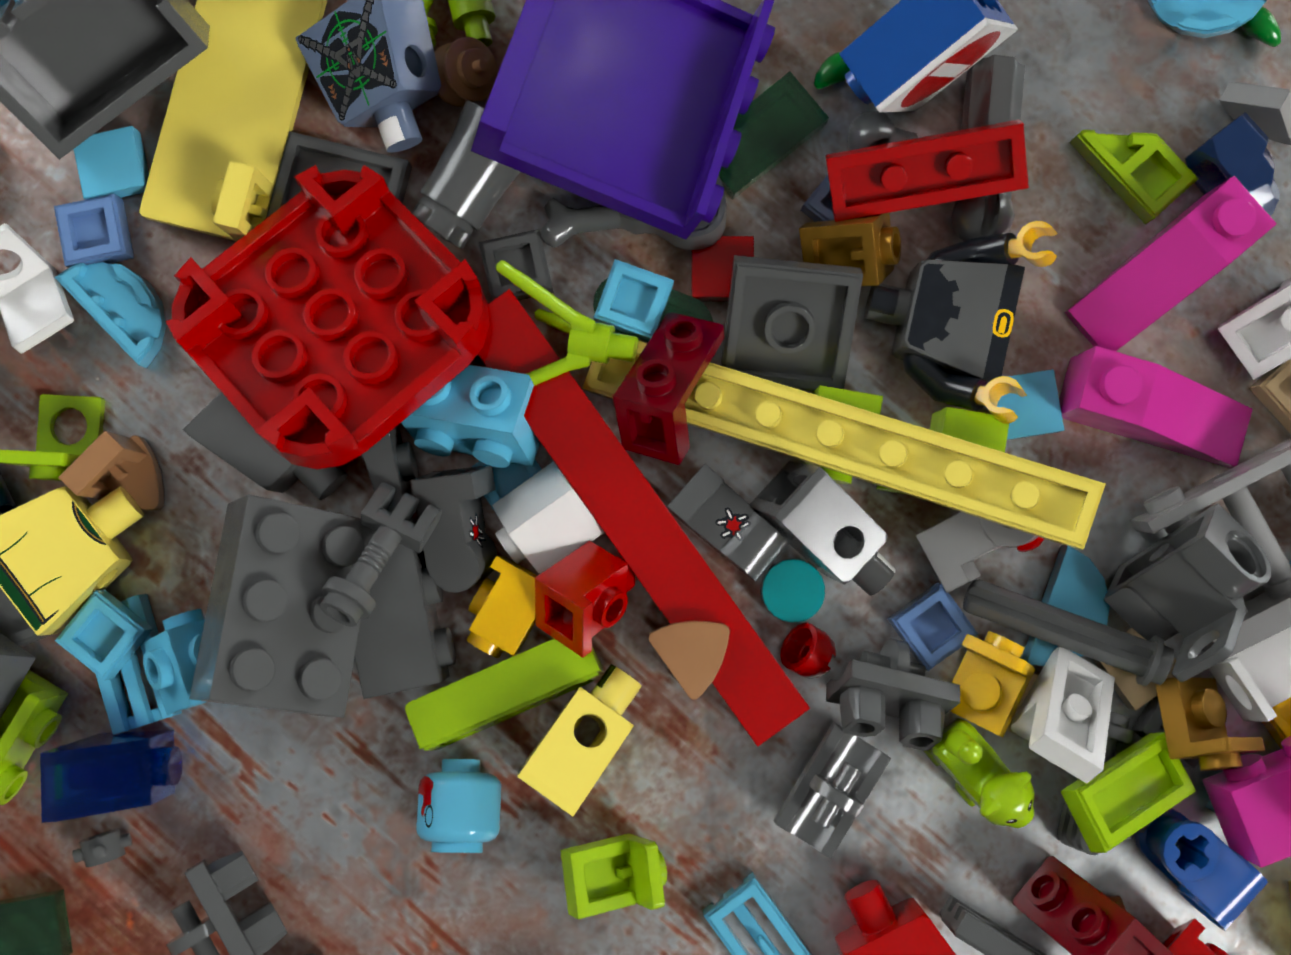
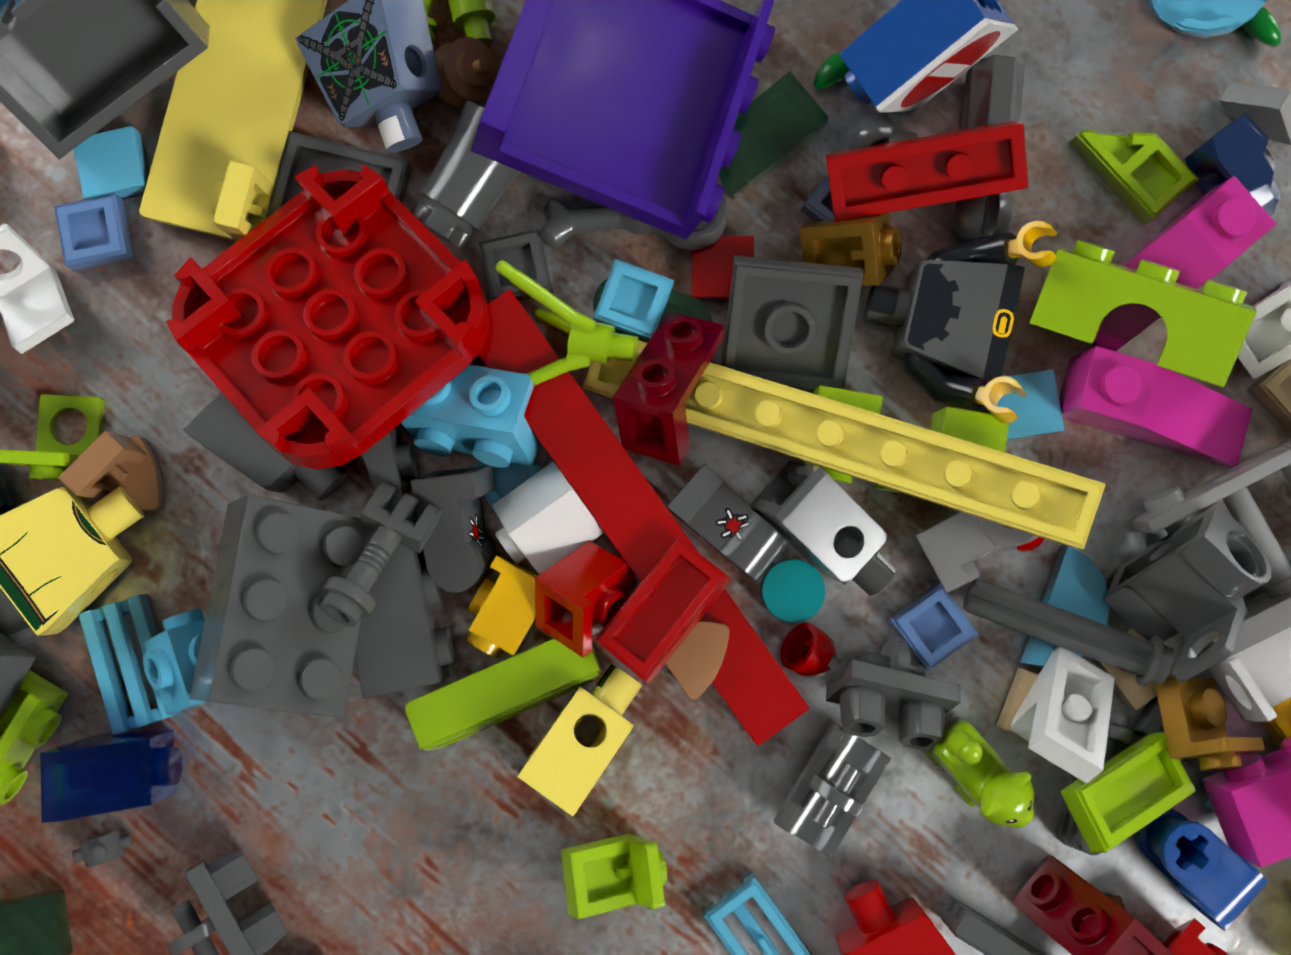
(104, 634): medium azure tile -> none
(121, 305): medium azure tile -> none
(458, 807): medium azure head -> none
(663, 610): none -> red tile
(991, 681): yellow bracket -> none
(1201, 325): none -> lime arch

